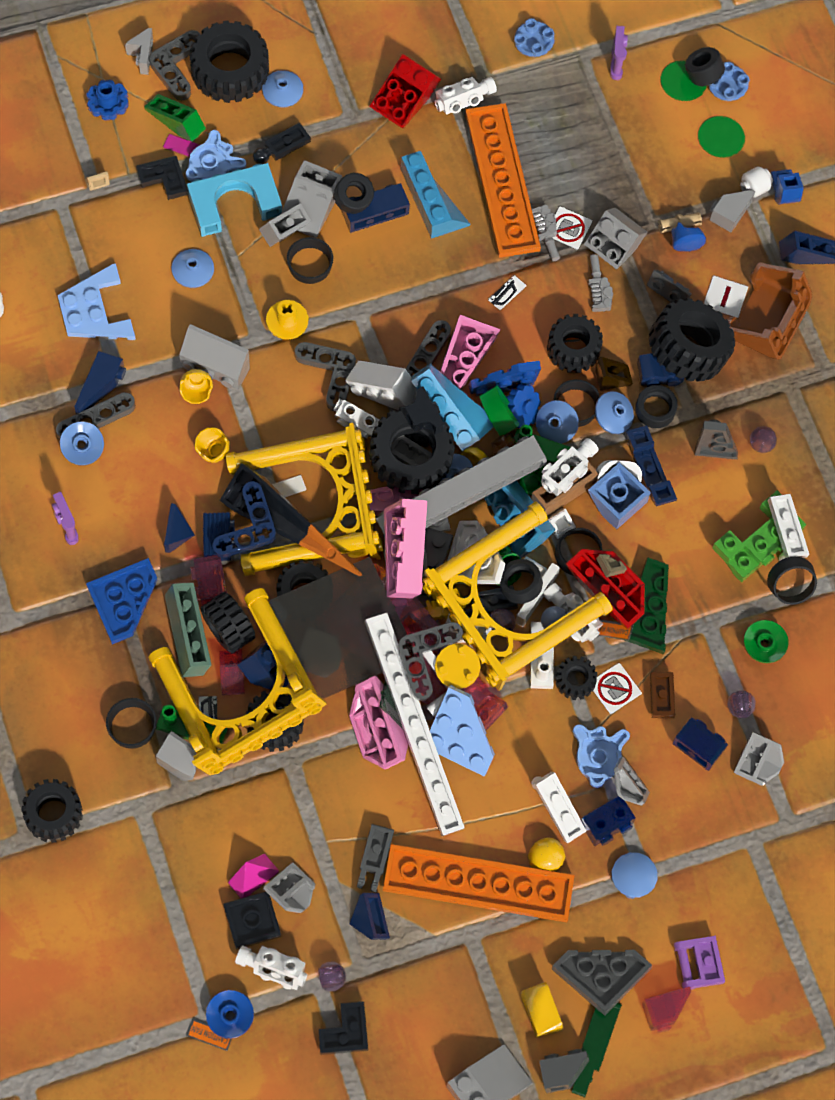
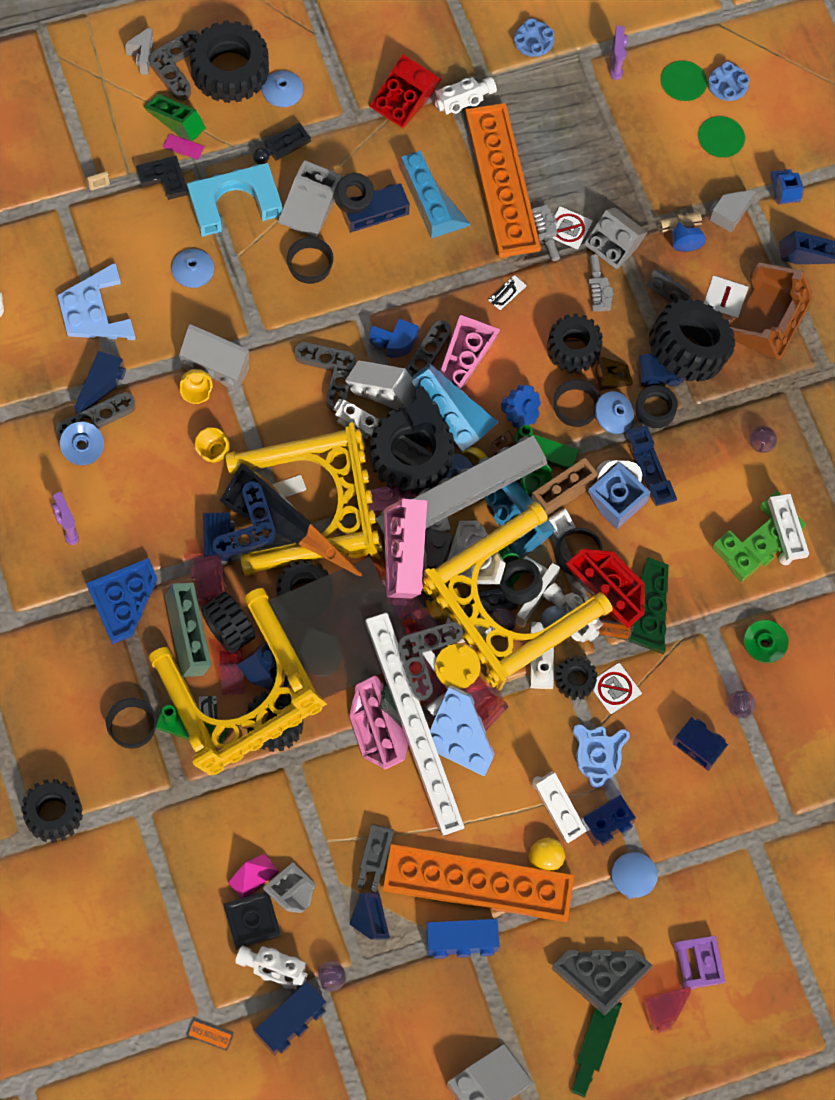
(107, 100): blue plant -> none
(177, 530): dark blue slope -> none
(177, 757): light grey slope -> none
(213, 159): light blue tile -> none
(229, 1002): blue dish -> none
(285, 225): light grey slope -> none
(287, 319): yellow piece -> none
(291, 1019): none -> dark blue brick
(349, 1037): black plate -> none
(396, 343): none -> blue brick
(462, 938): none -> blue brick
(497, 410): green slope -> none
(518, 374): blue plate -> none
(541, 1010): yellow piece -> none
(561, 469): white brick -> none
(562, 1071): dark grey slope -> none
(564, 414): medium blue dish -> none
(610, 566): dark tan tile -> none
(628, 784): light grey slope -> none
(662, 695): reddish brown plate -> none
(705, 66): black tyre -> none
(716, 441): dark grey wing -> none
(756, 180): white head -> none
(760, 759): light grey slope -> none
(785, 565): black tyre -> none

